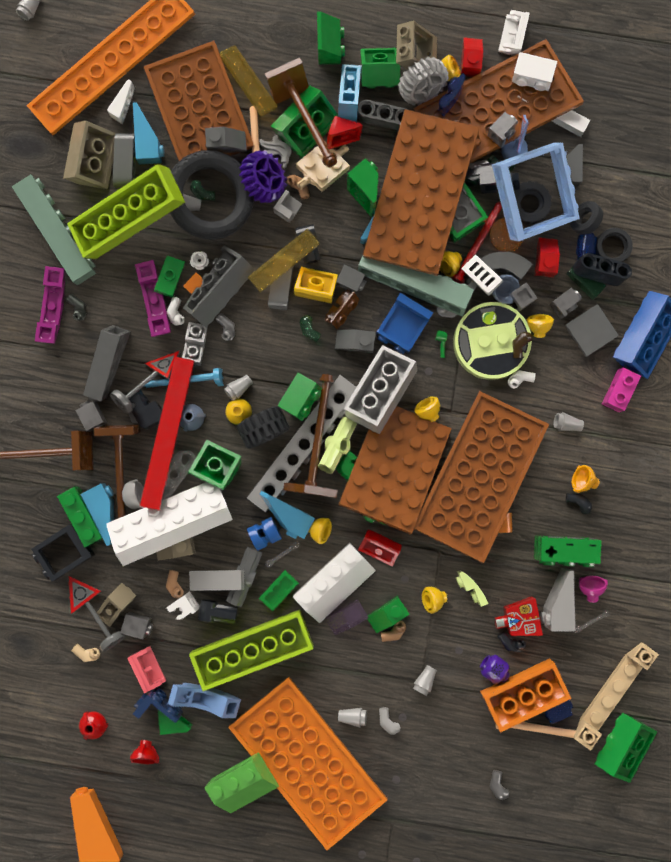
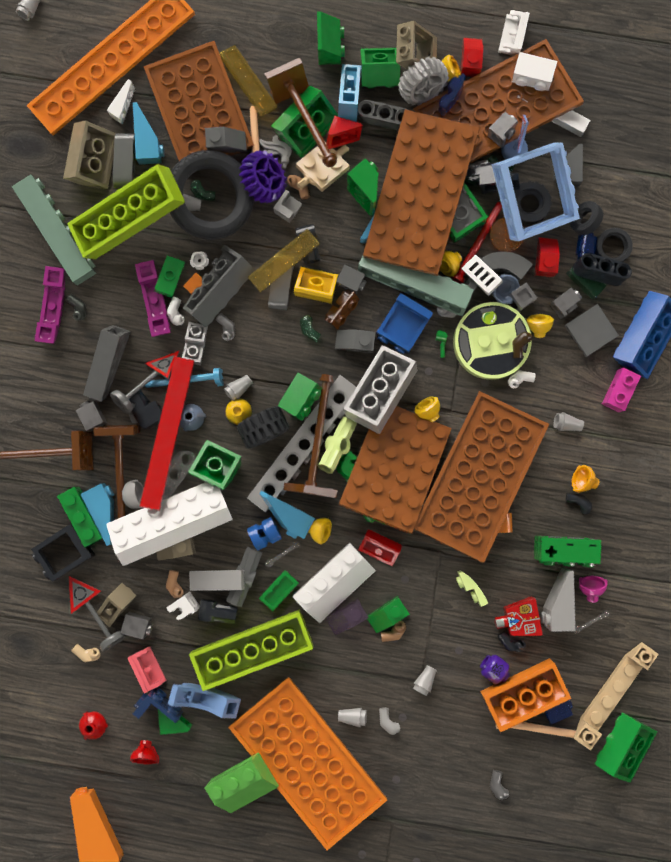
(433, 599): yellow brick -> none

